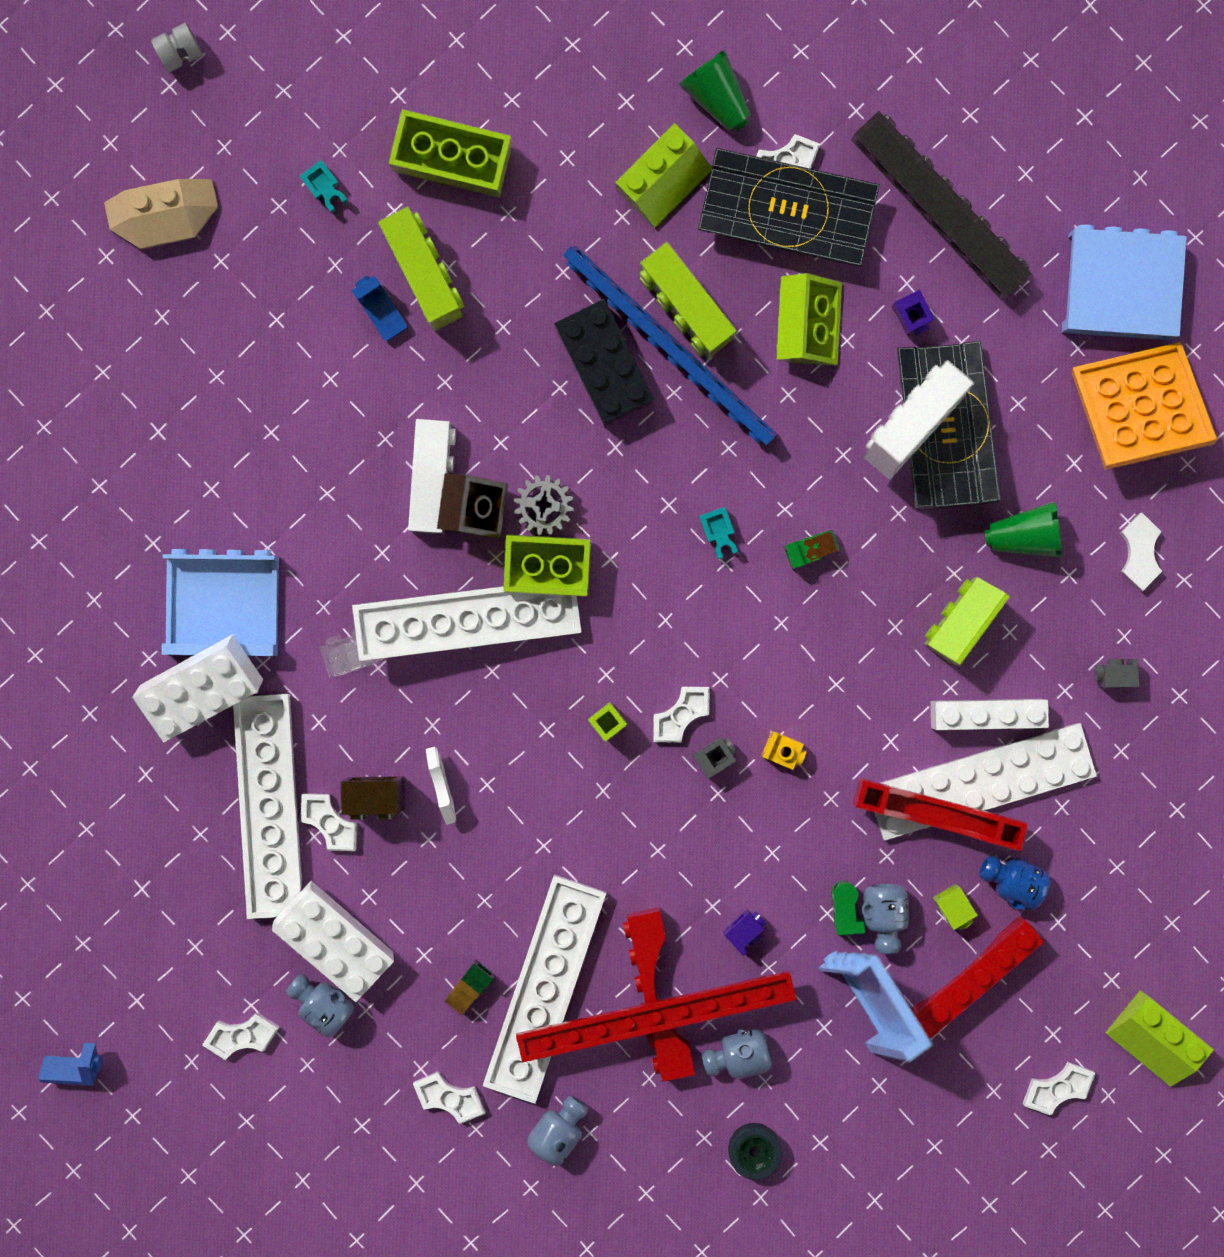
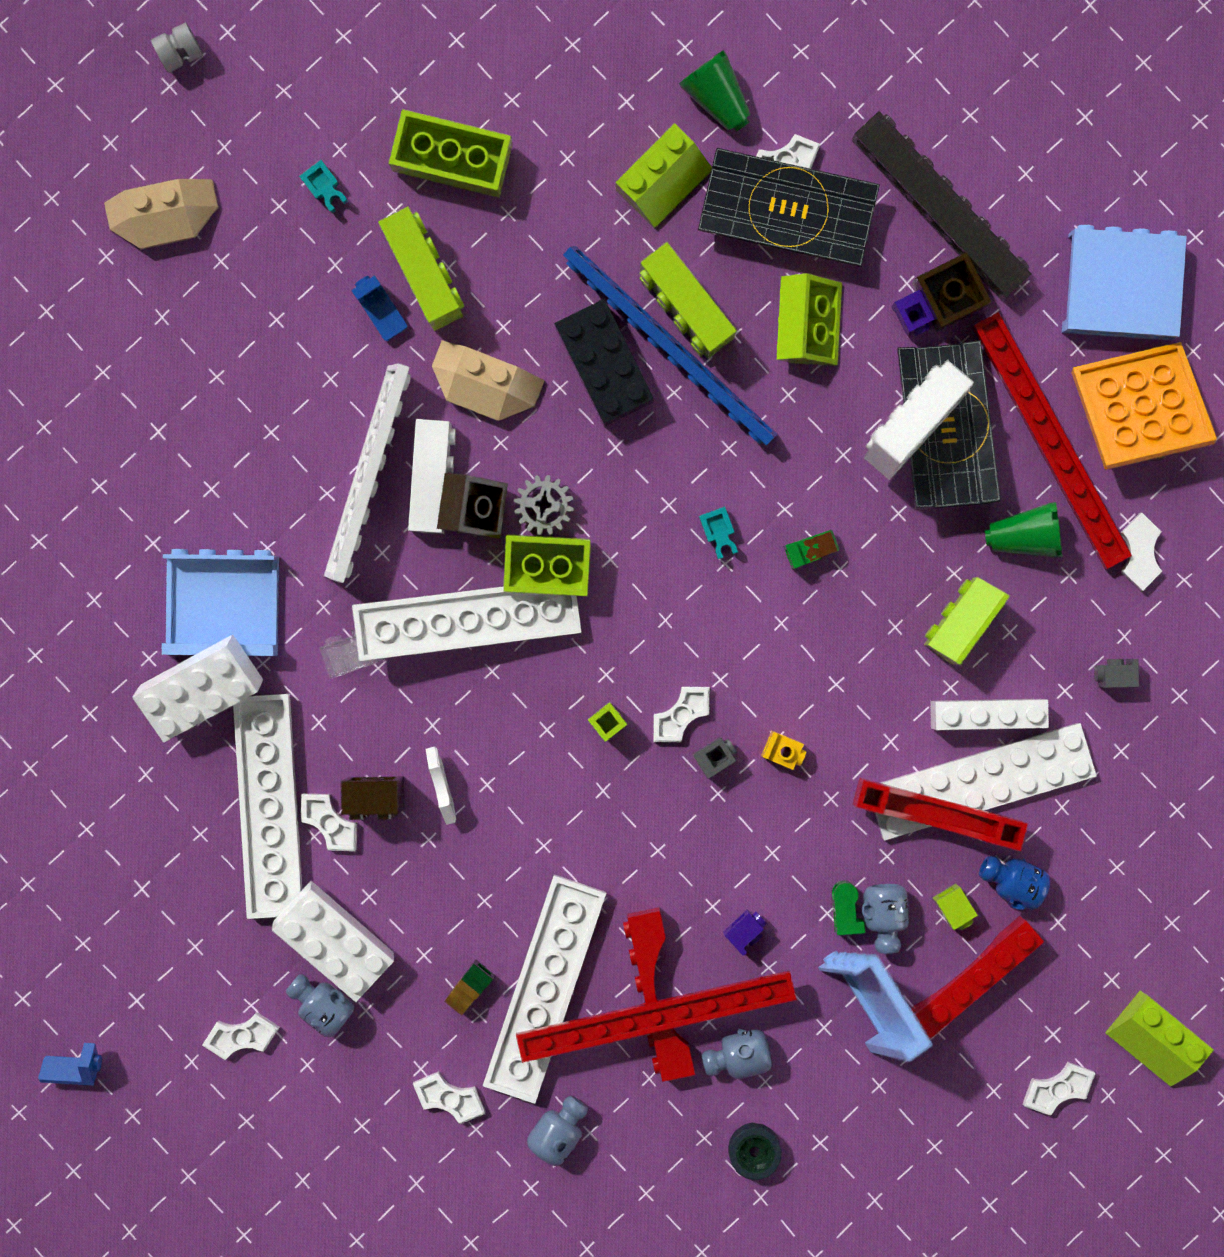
(364, 481): none -> white plate
(484, 382): none -> tan wedge
(952, 291): none -> dark brown brick
(1051, 441): none -> red plate

